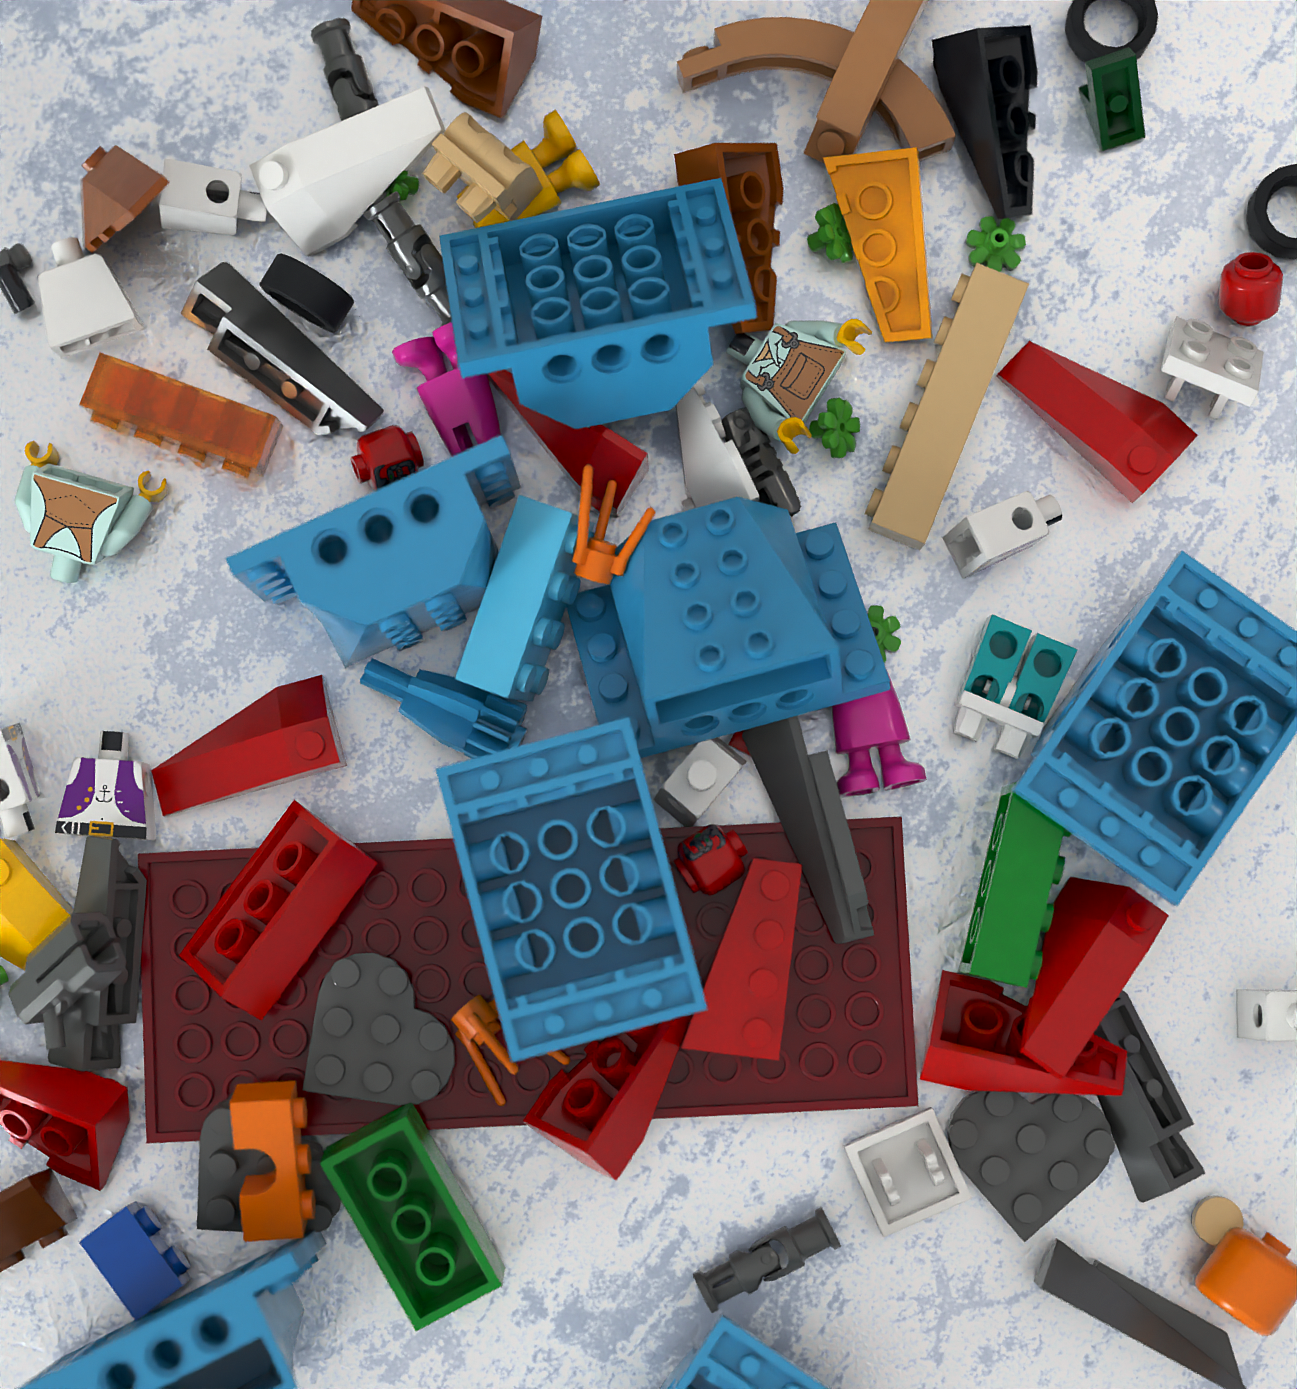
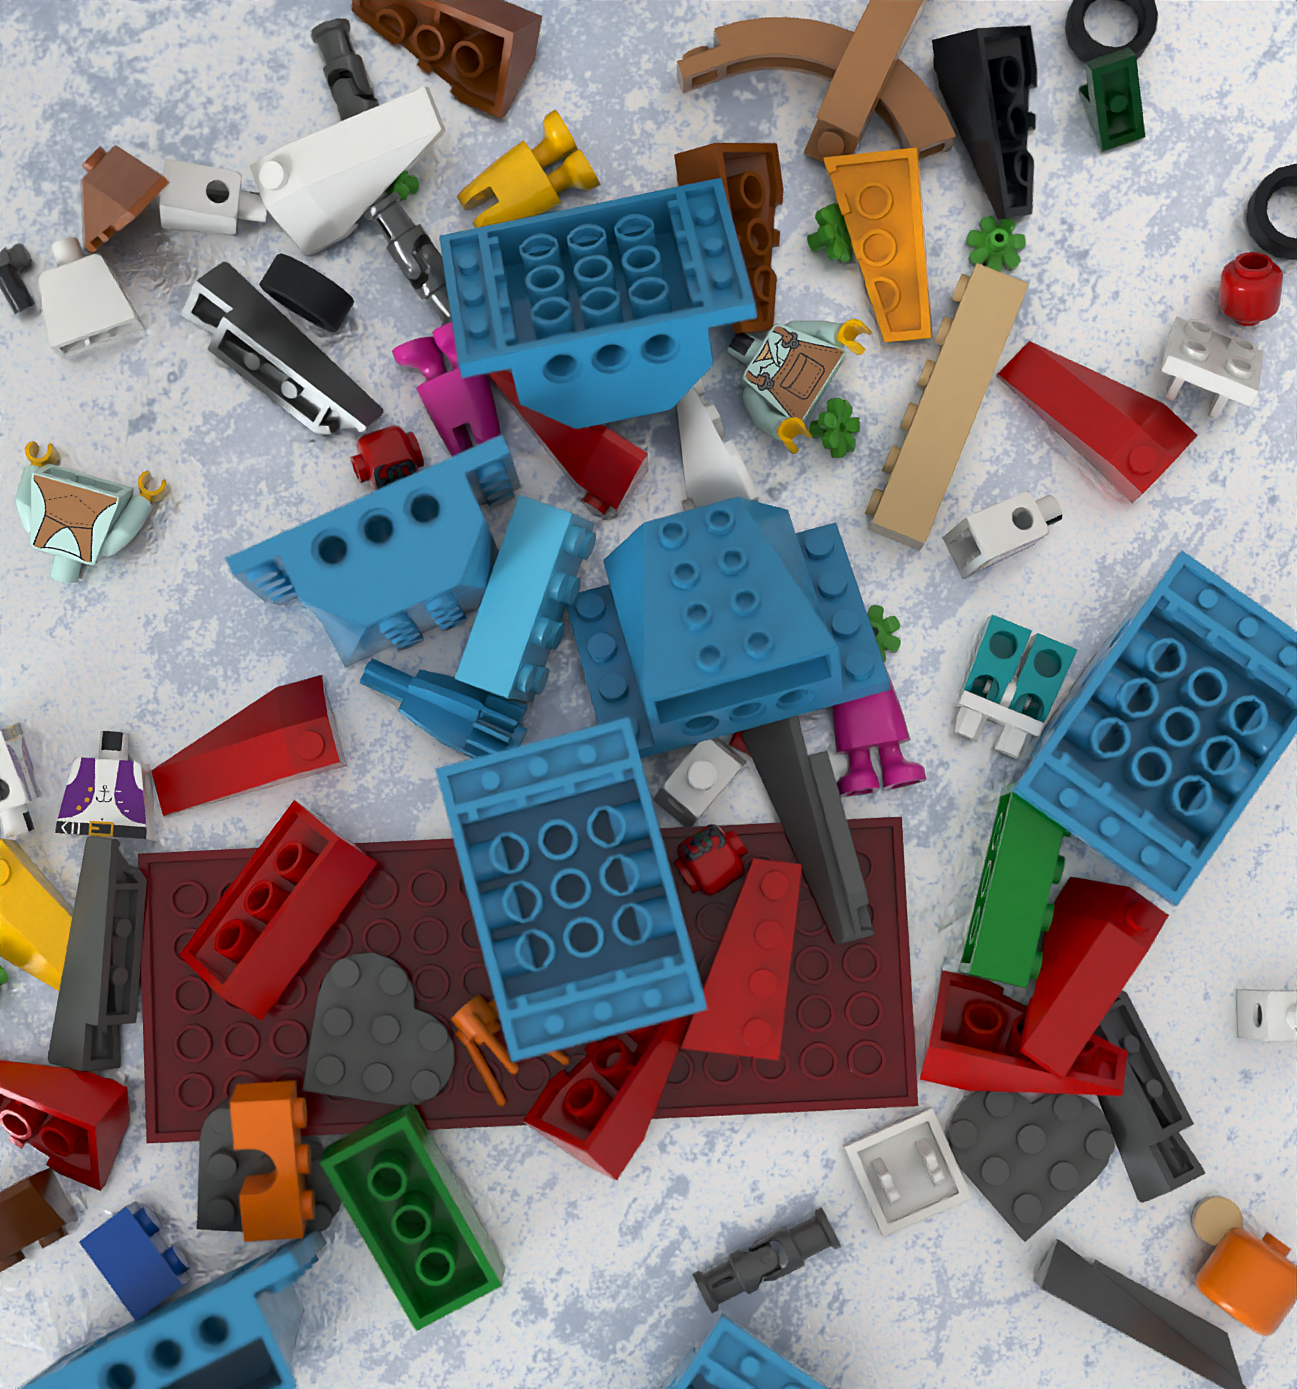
(64, 971): dark grey piece -> none
(180, 415): clear orange brick -> none
(486, 166): tan hips -> none
(595, 556): orange plant -> none
(761, 461): dark grey hinge -> none

